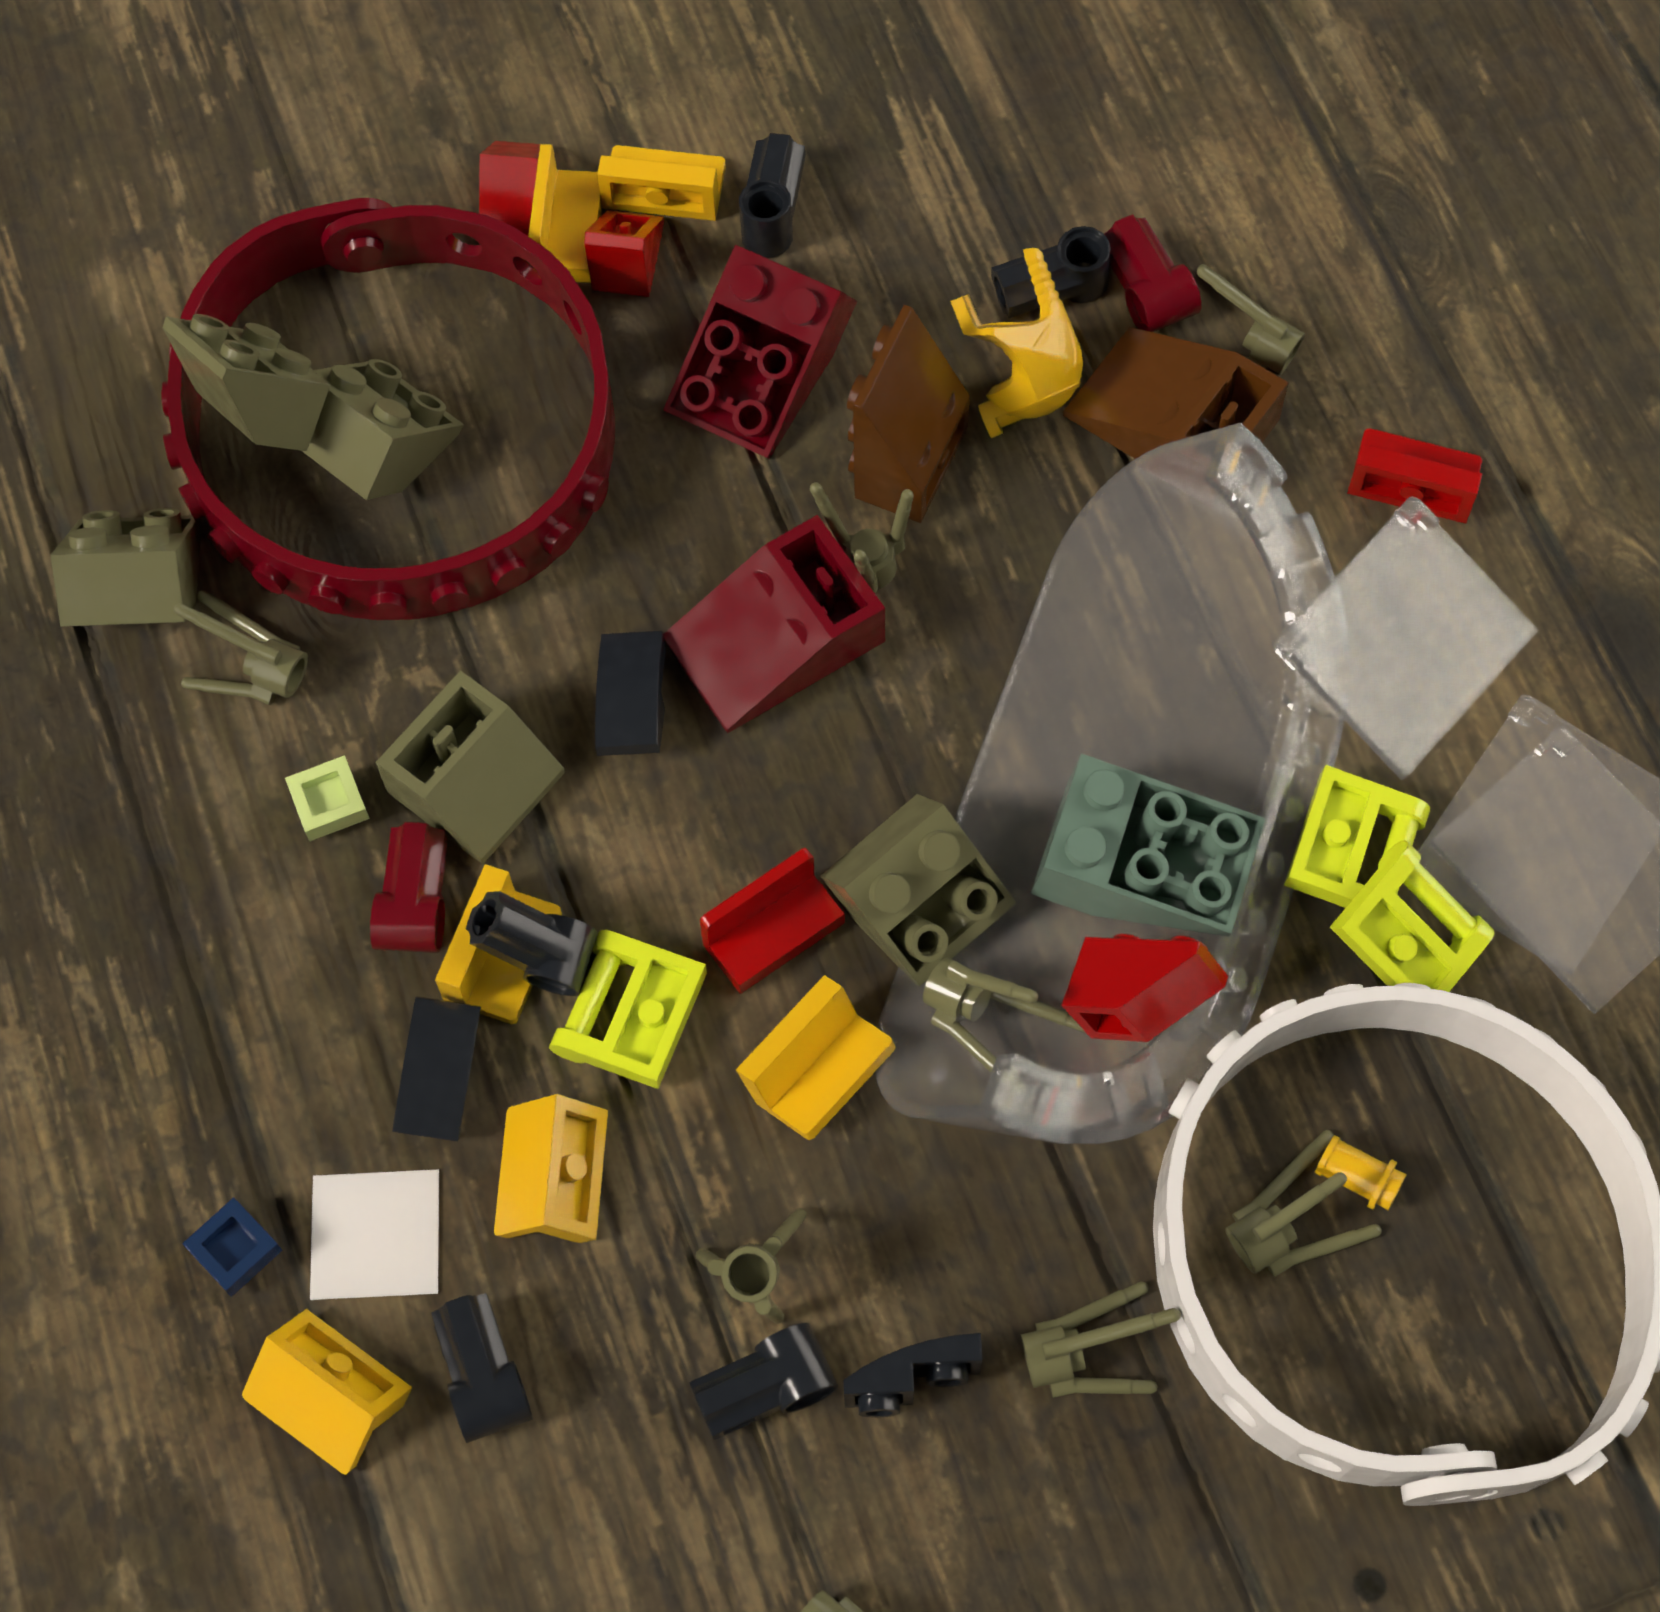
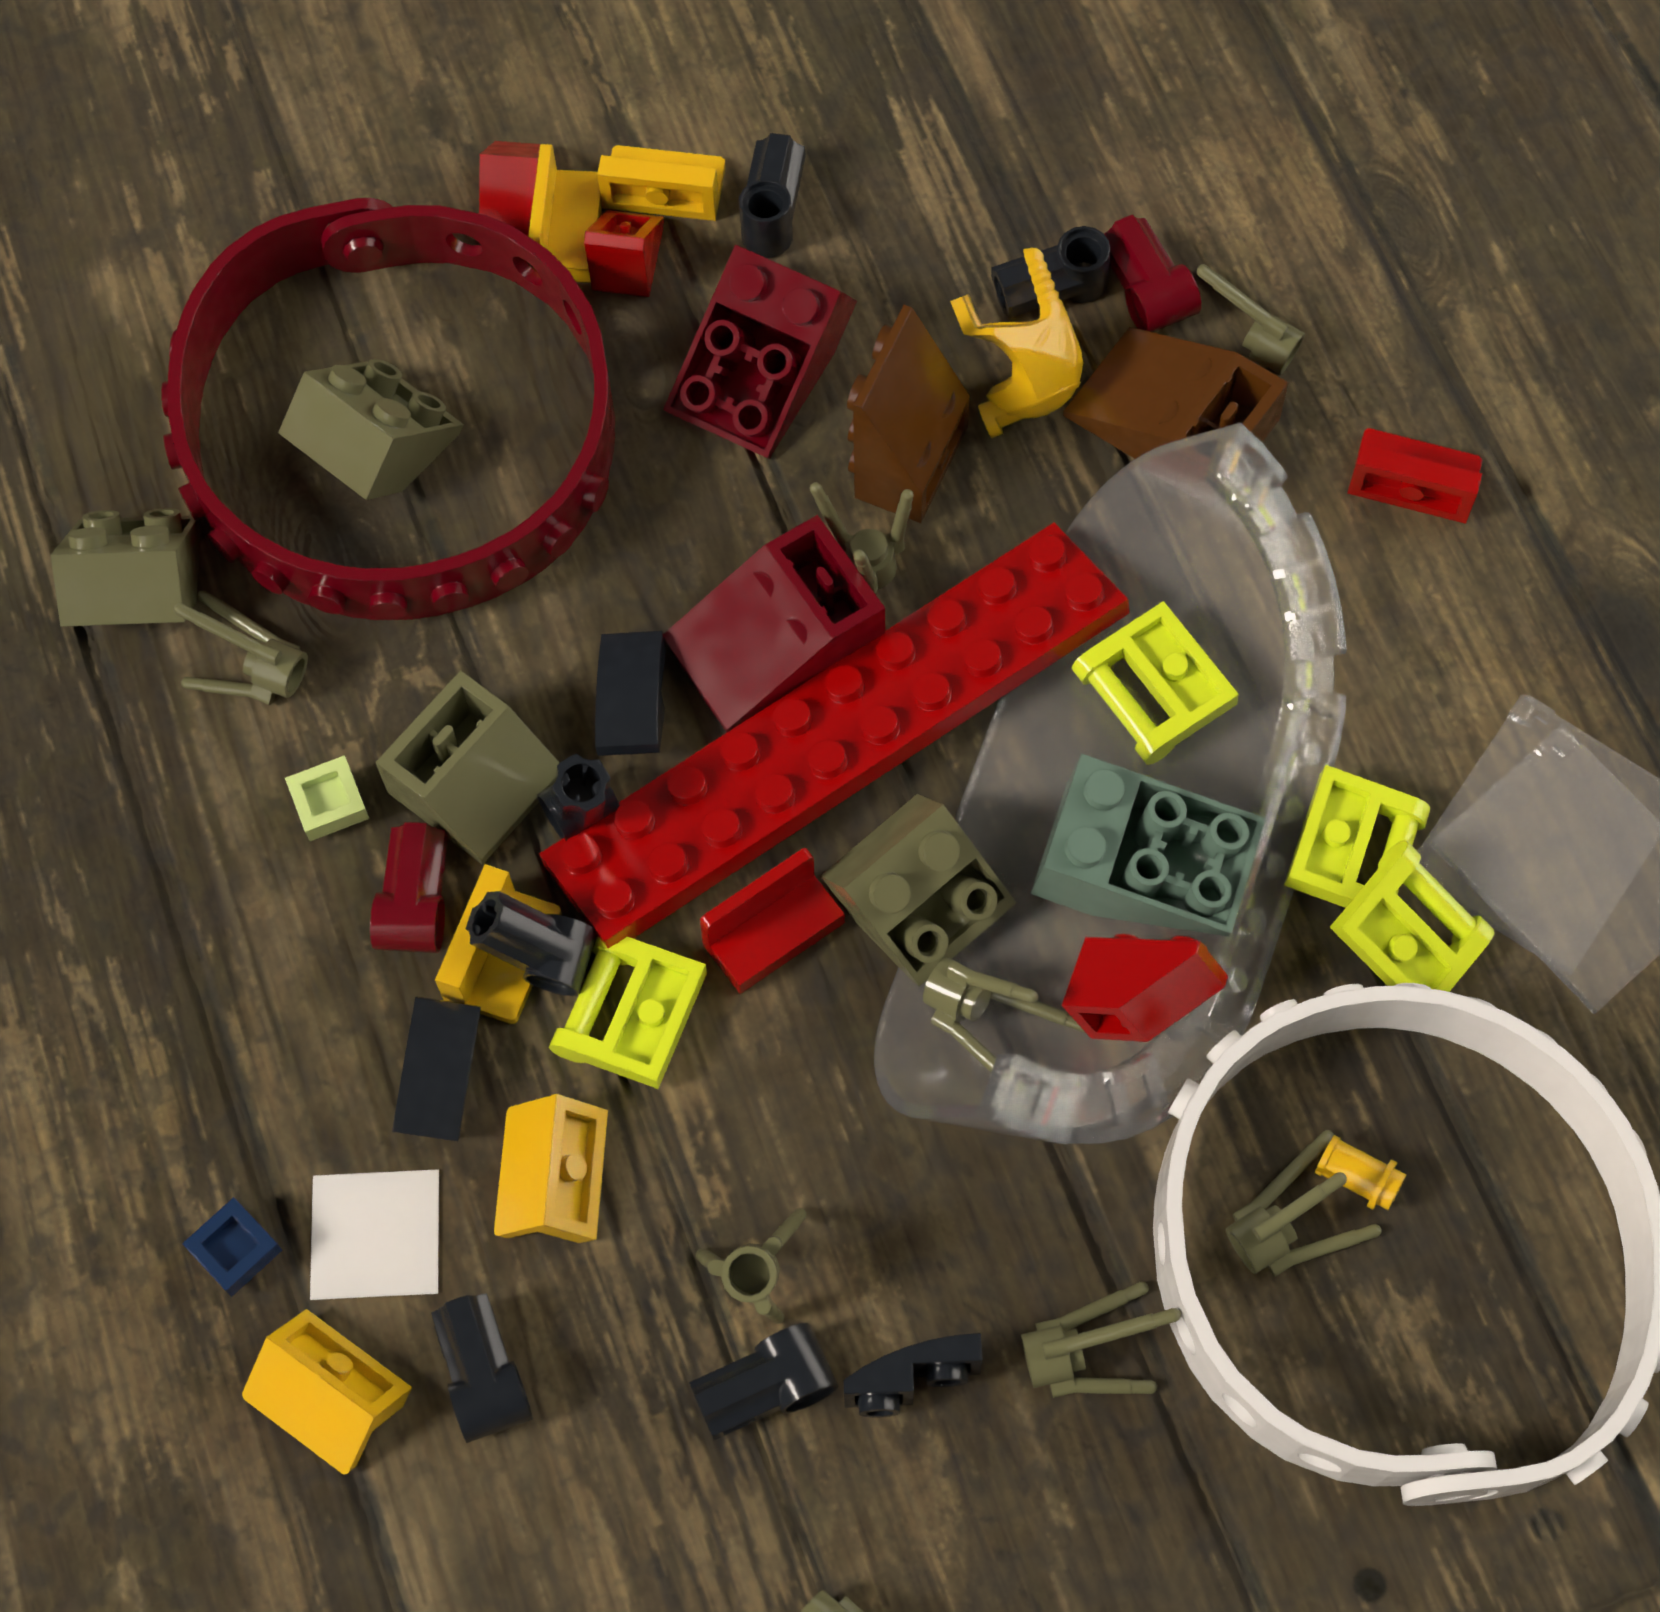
(251, 379): olive slope -> none
(578, 796): none -> black piece
(814, 1060): yellow panel -> none
(834, 735): none -> red plate
(1173, 672): none -> neon yellow plate
(1405, 637): clear piece -> none

